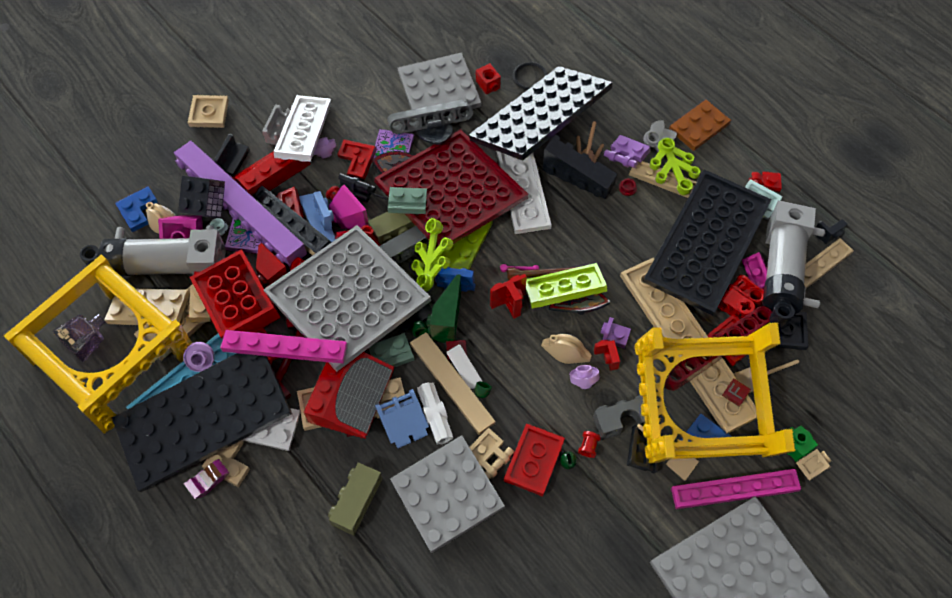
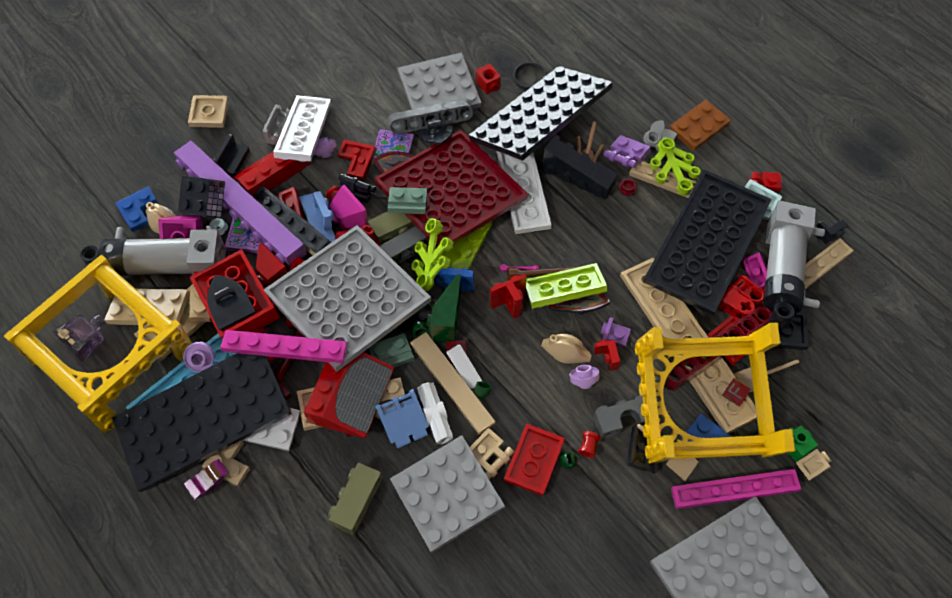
(228, 302): none -> black shield

